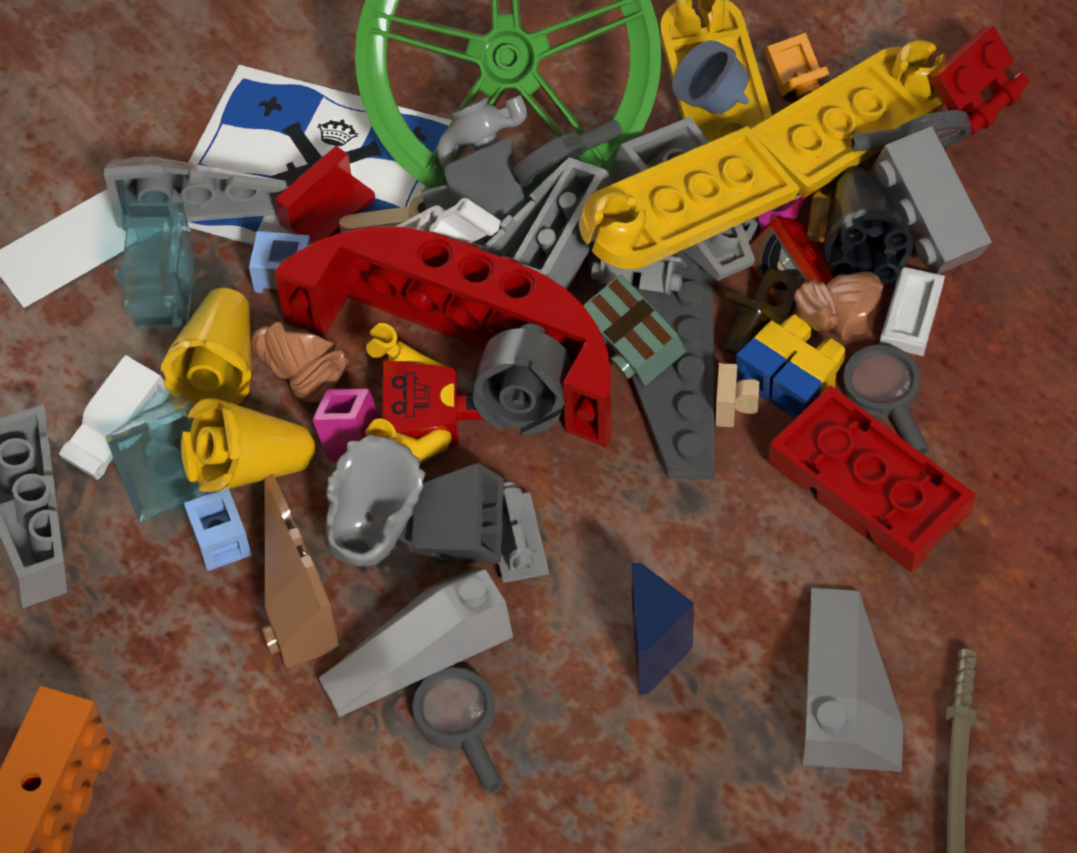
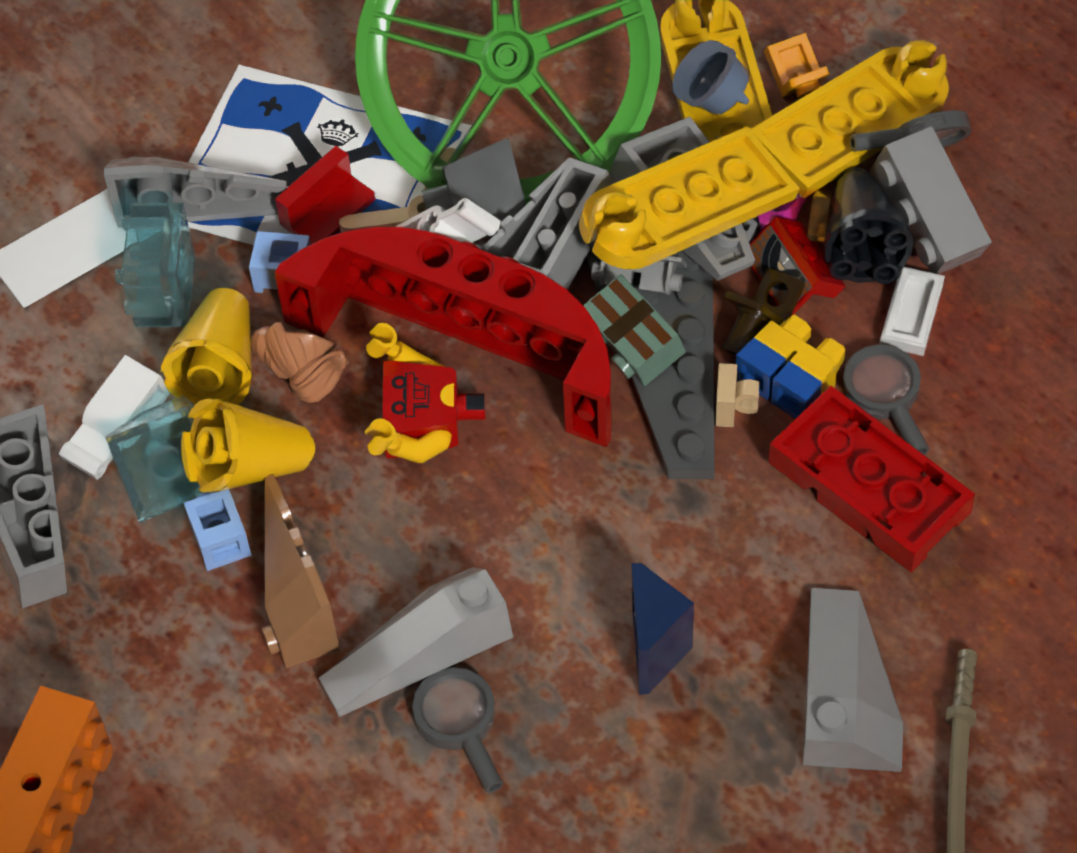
(343, 419): dark pink brick -> none
(373, 479): light grey piece -> none
(459, 517): dark grey torso -> none
(478, 125): light grey piece -> none
(521, 540): light grey hinge -> none
(522, 380): dark grey brick -> none
(550, 156): dark grey piece -> none
(839, 304): nougat hair -> none
(971, 70): red plate -> none

